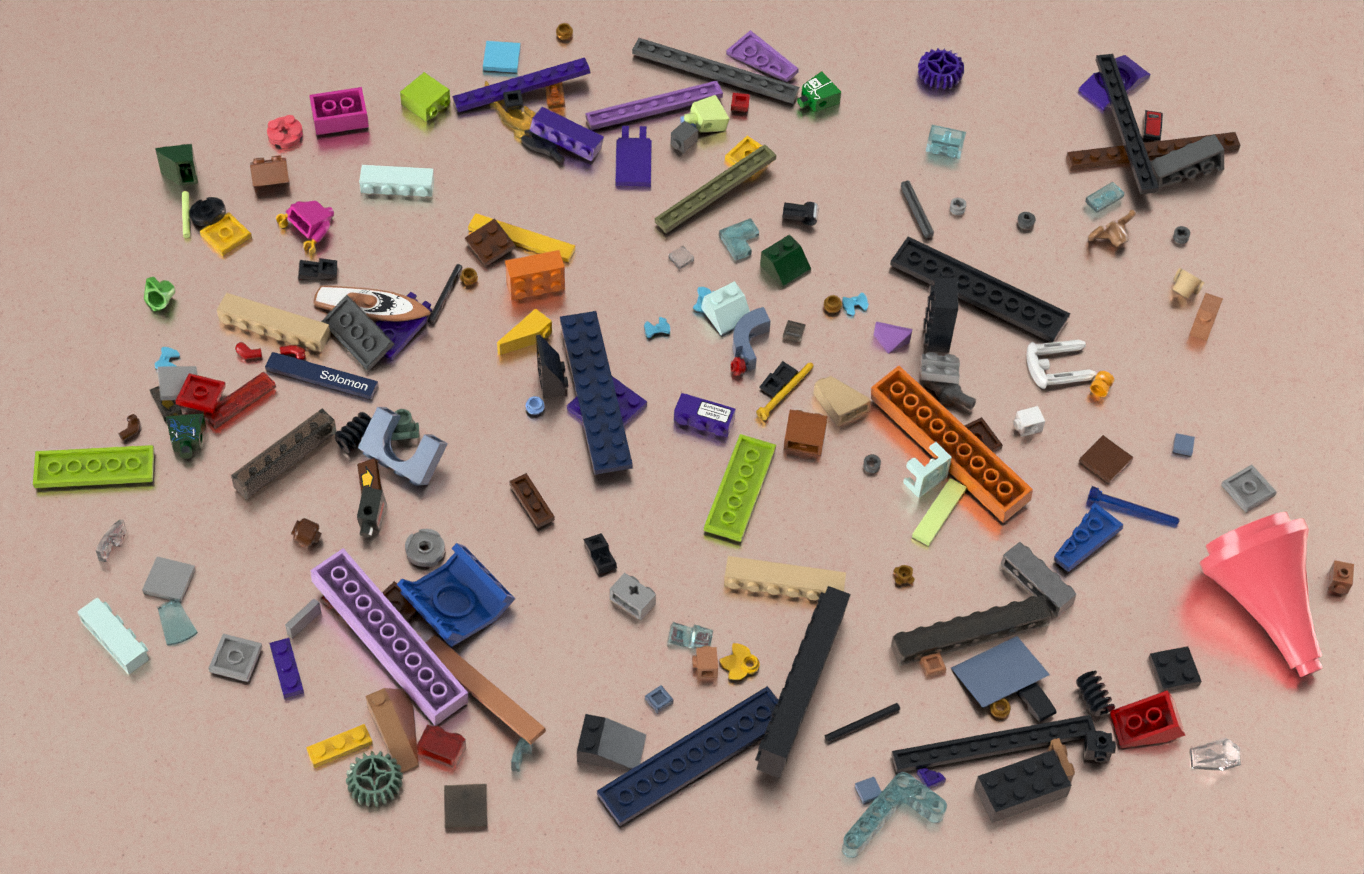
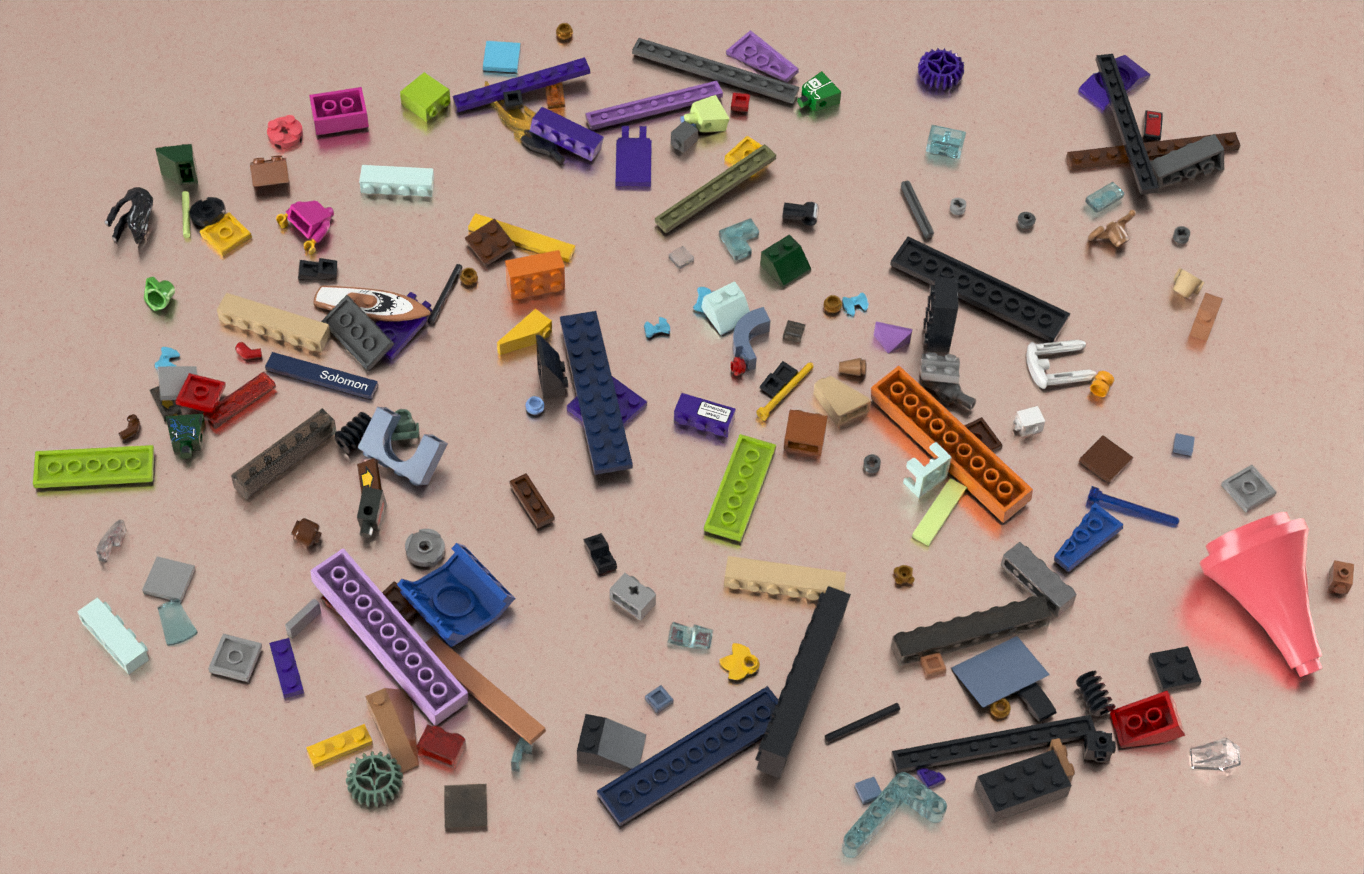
(136, 217): none -> black hair
(293, 349): red arm -> none
(706, 662): nougat brick -> none
(854, 367): none -> medium nougat cone

